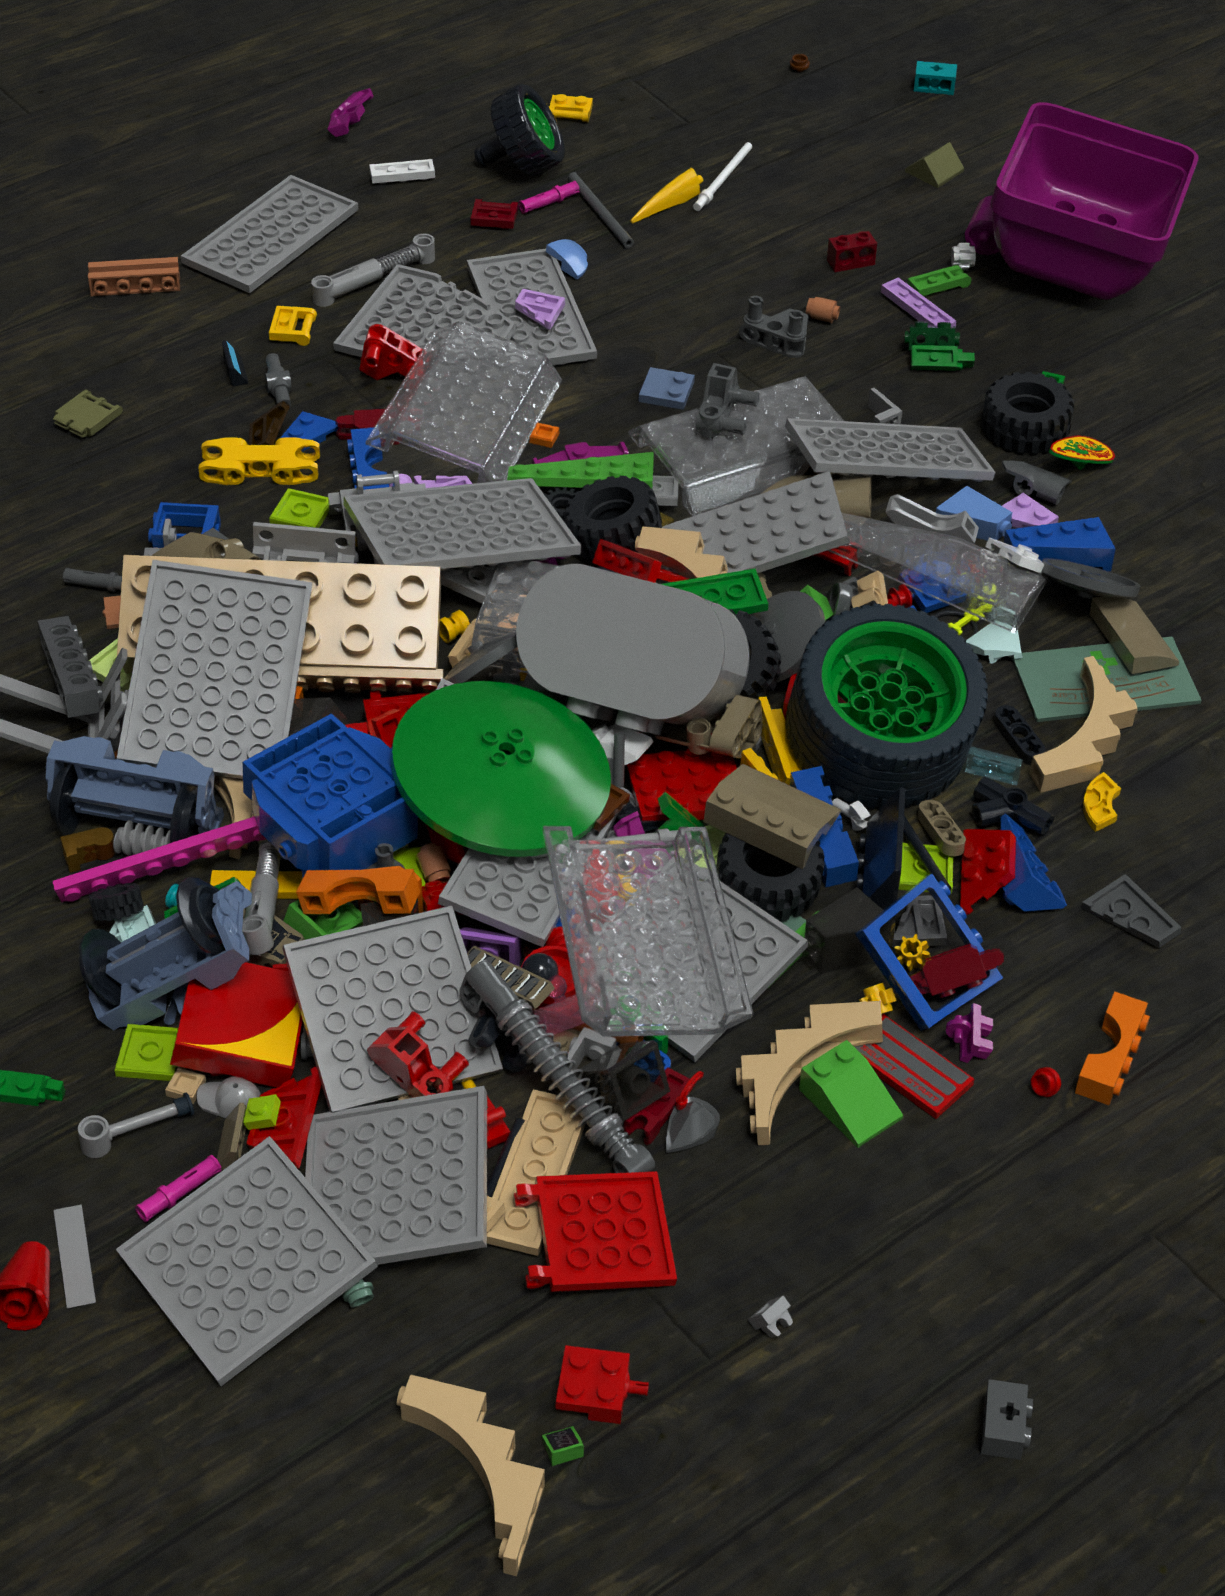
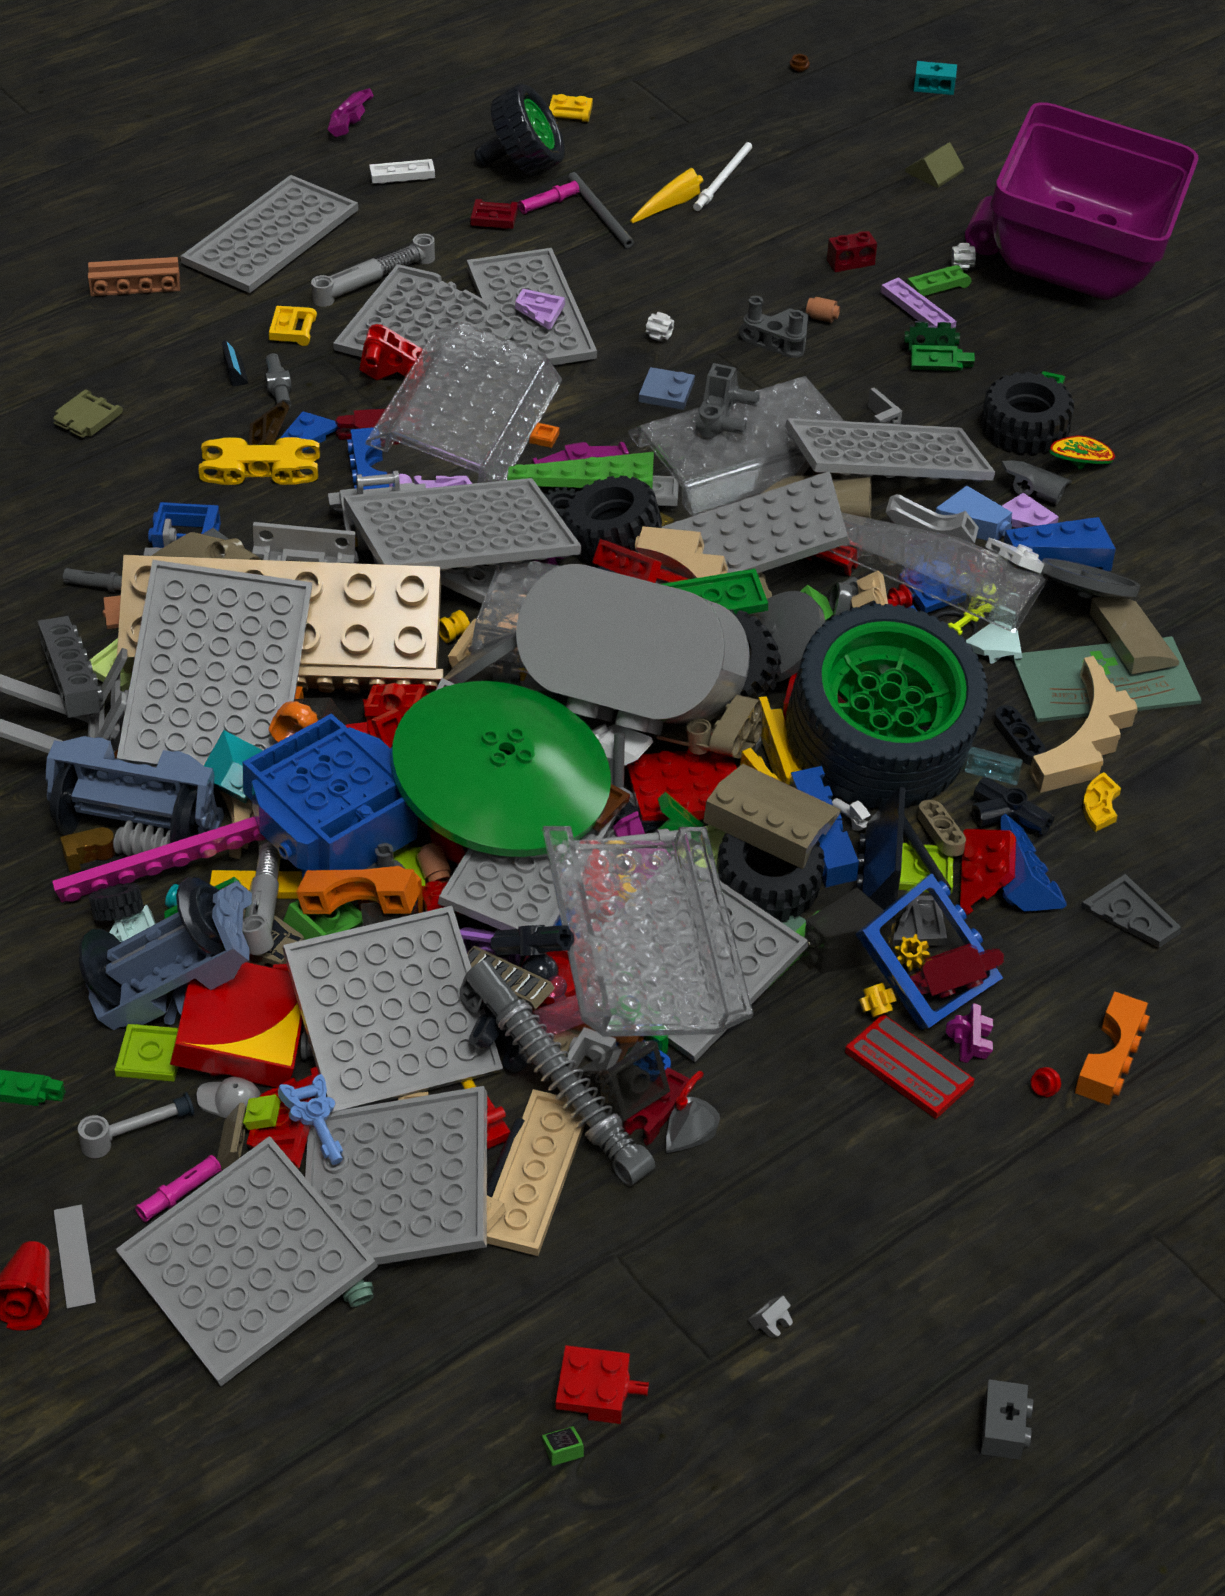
(185, 1081): tan tile -> none
(227, 764): none -> teal slope
(290, 719): none -> orange hair
(300, 509): lime tile -> none
(313, 1113): none -> medium blue piece
(393, 696): none -> red plate
(413, 1064): red piece -> none
(511, 1486): tan arch -> none
(532, 940): none -> black piece
(571, 255): medium blue brick -> none
(600, 1231): red plate -> none
(659, 326): none -> white gear
(770, 1075): tan arch -> none
(849, 1093): bright green slope -> none

